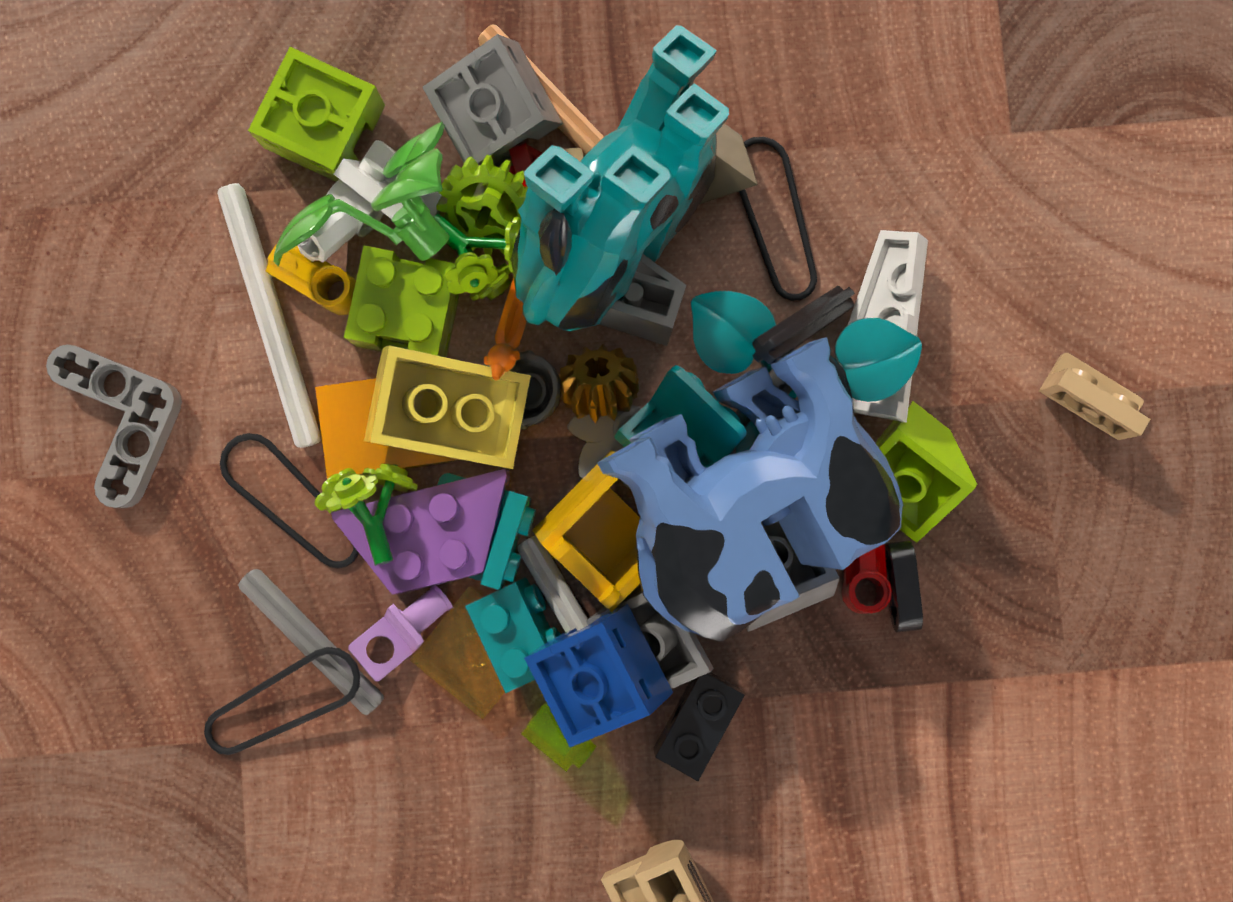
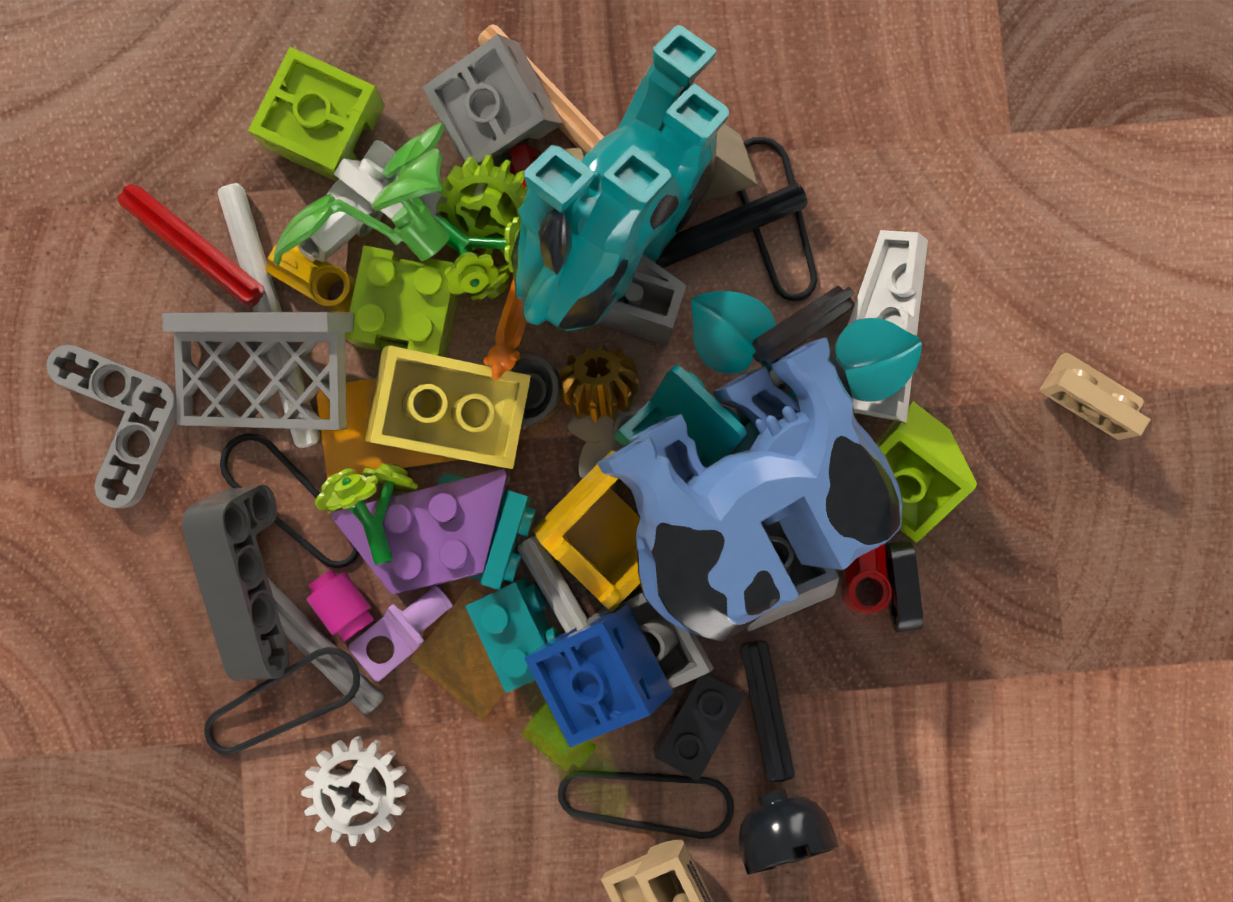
(191, 245): none -> red axle
(235, 582): none -> dark grey beam
(268, 329): none -> light grey fence
(336, 785): none -> white gear
(339, 604): none -> dark pink brick
(645, 825): none -> black piece
(733, 224): none -> black axle
(767, 711): none -> black axle
(784, 832): none -> black cylinder

